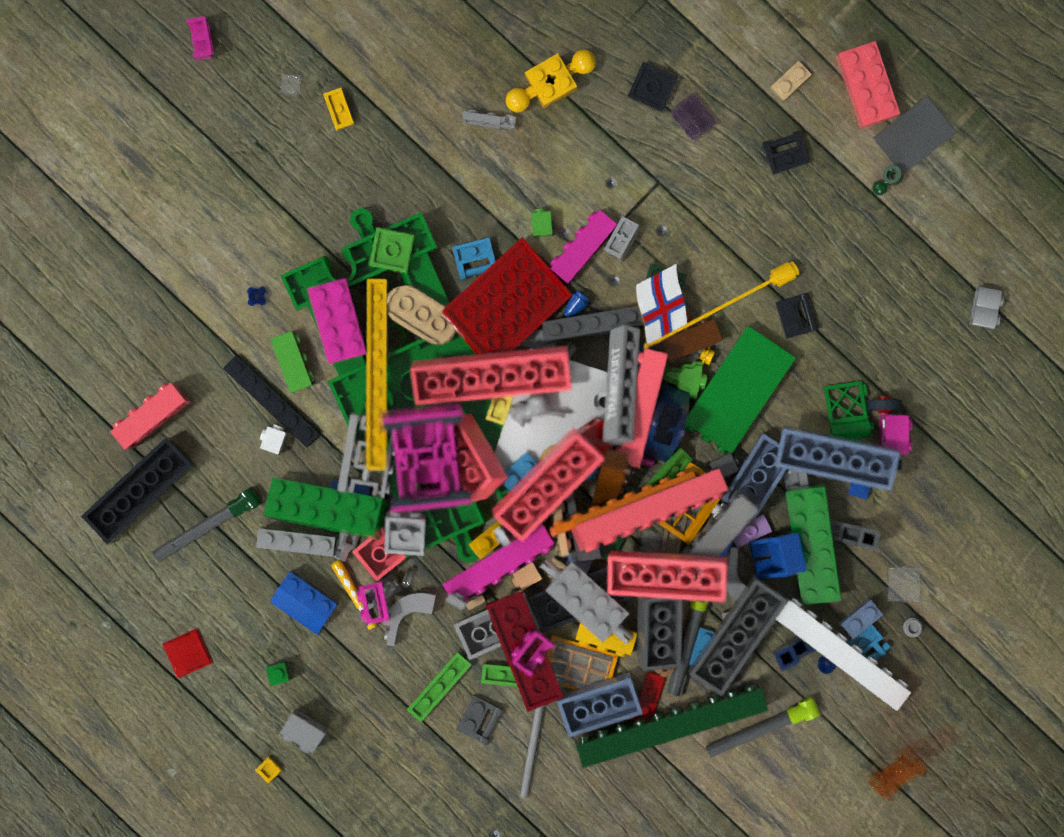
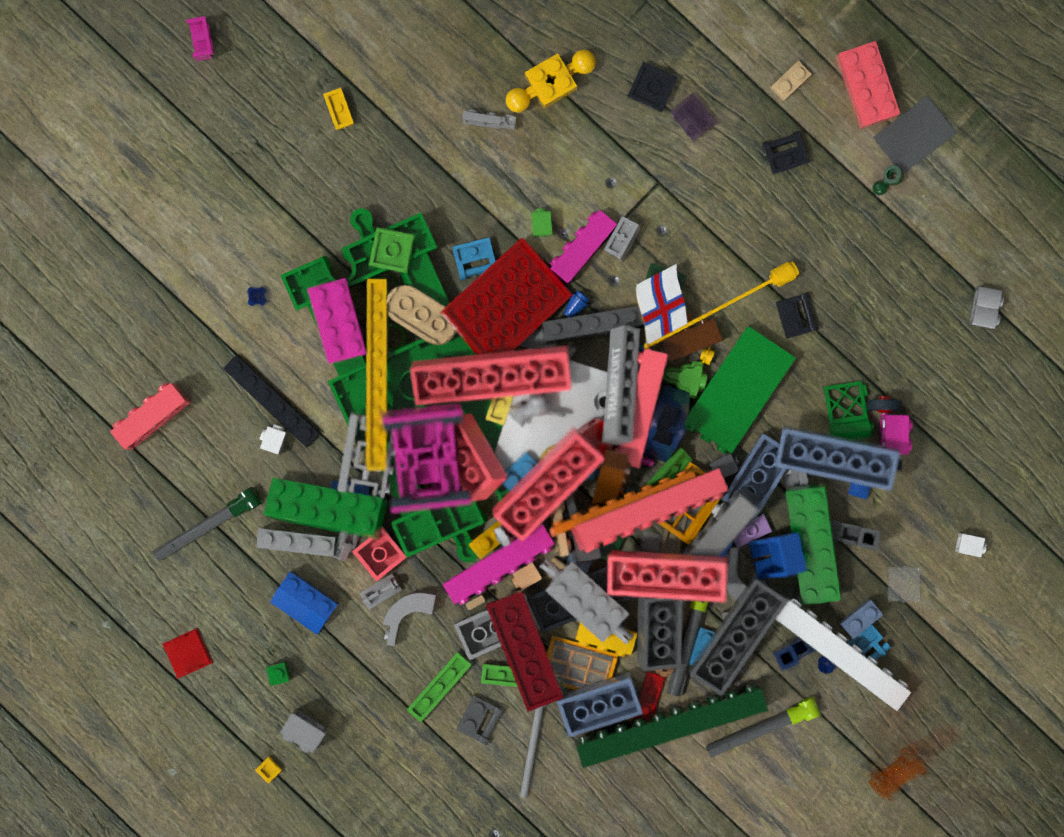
(138, 490): black brick -> none
(290, 85): clear tile -> none
(292, 361): bright green brick -> none
(349, 586): yellow piece -> none
(381, 603): dark pink window -> none
(405, 532): light grey plate -> none
(407, 577): clear tile -> none
(457, 600): light grey plate -> none
(538, 655): dark pink window -> none
(912, 627): light grey plate -> none
(970, 545): none -> white brick

